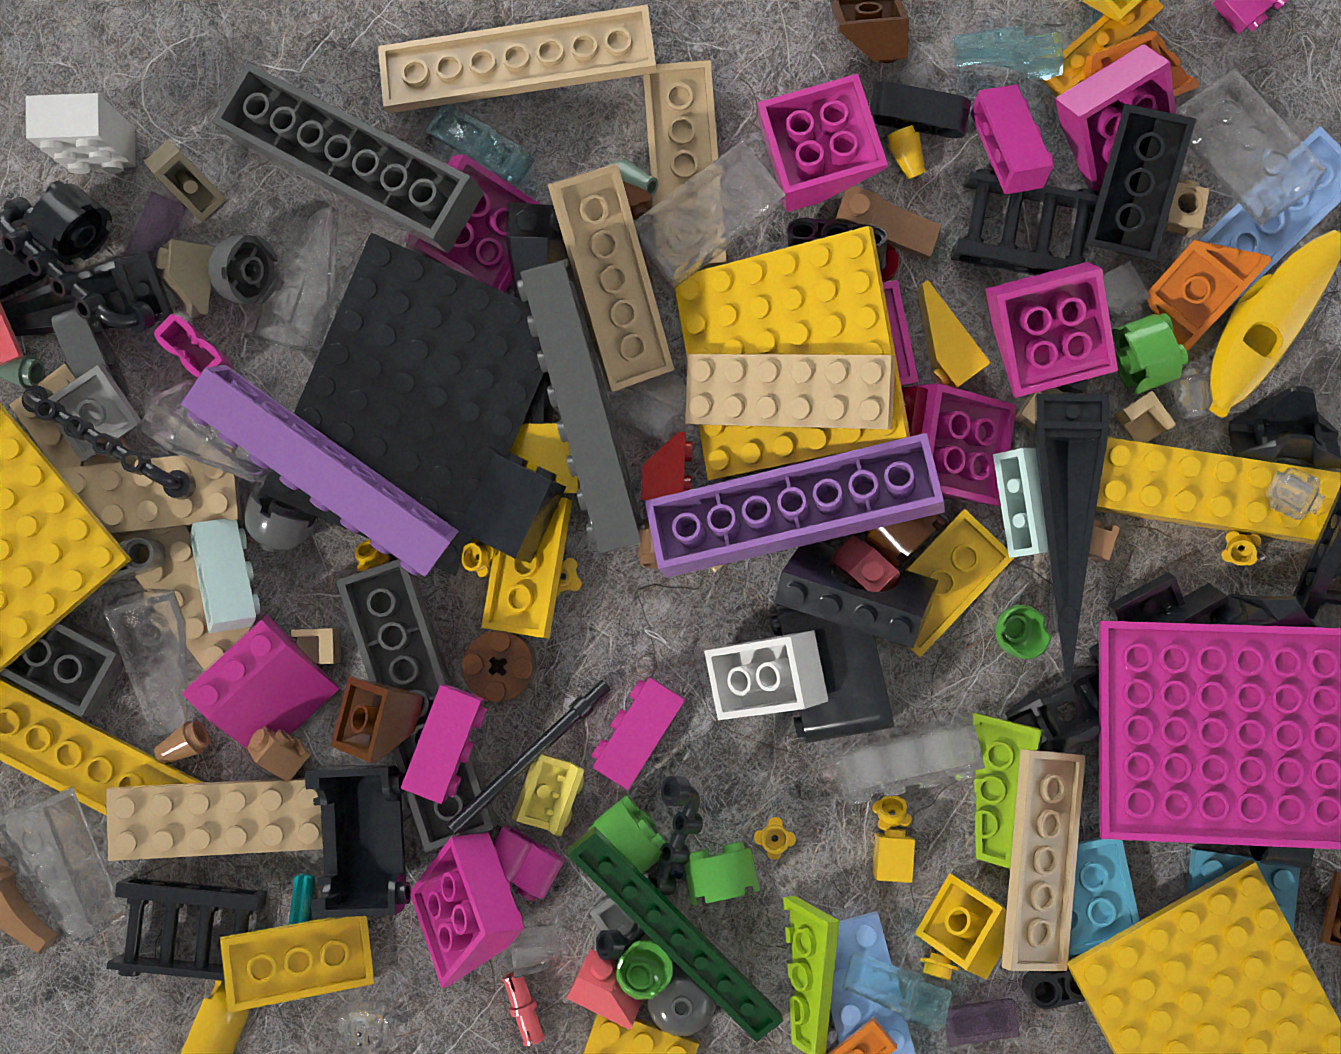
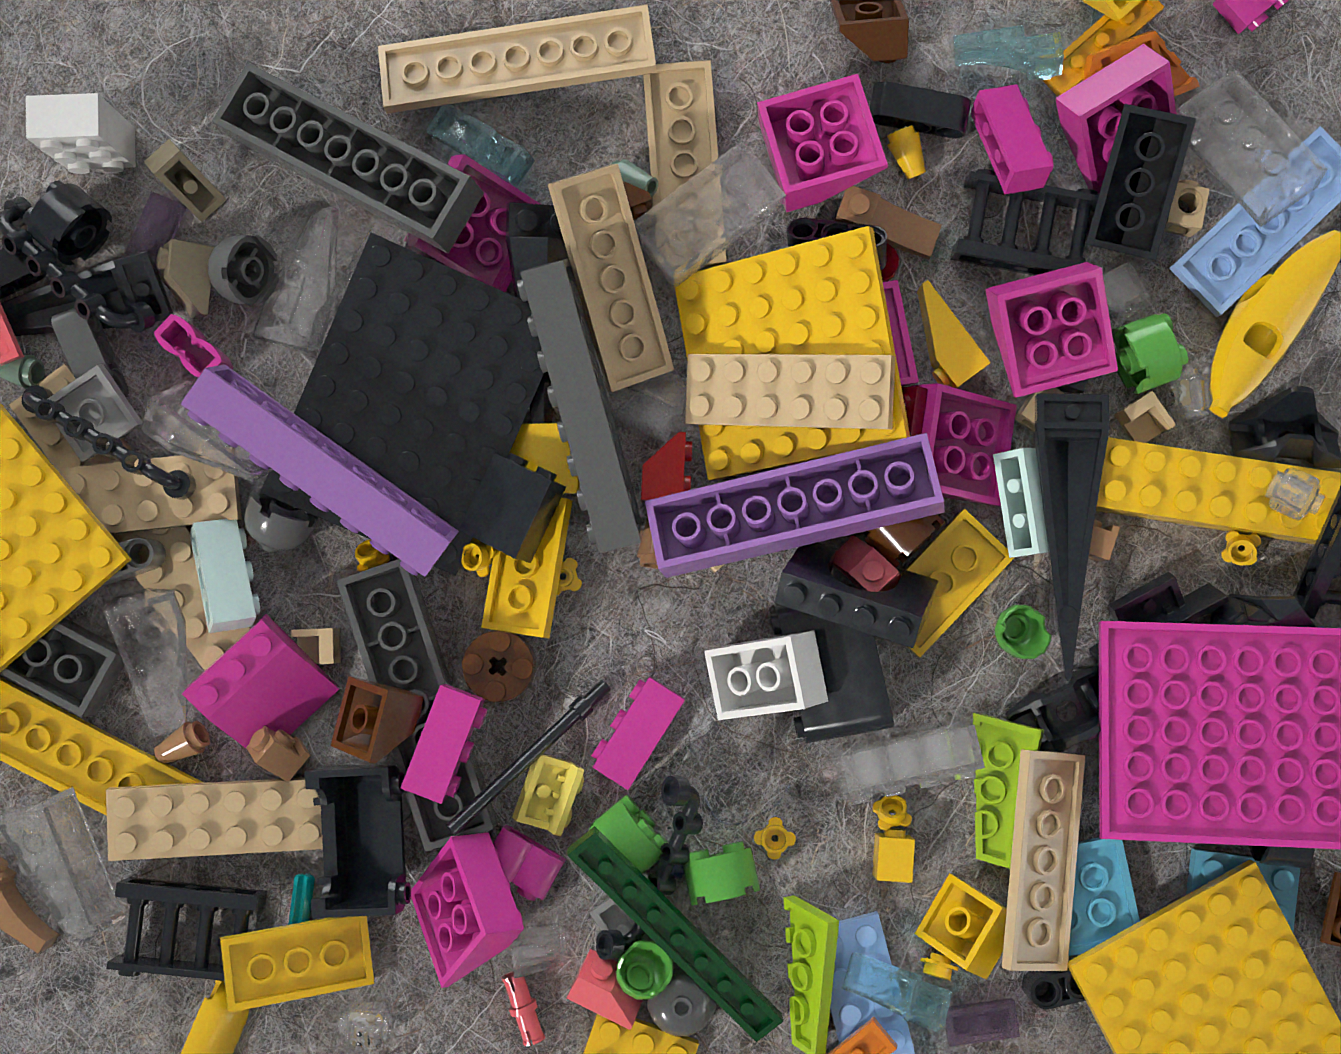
(1203, 286): orange wing -> none

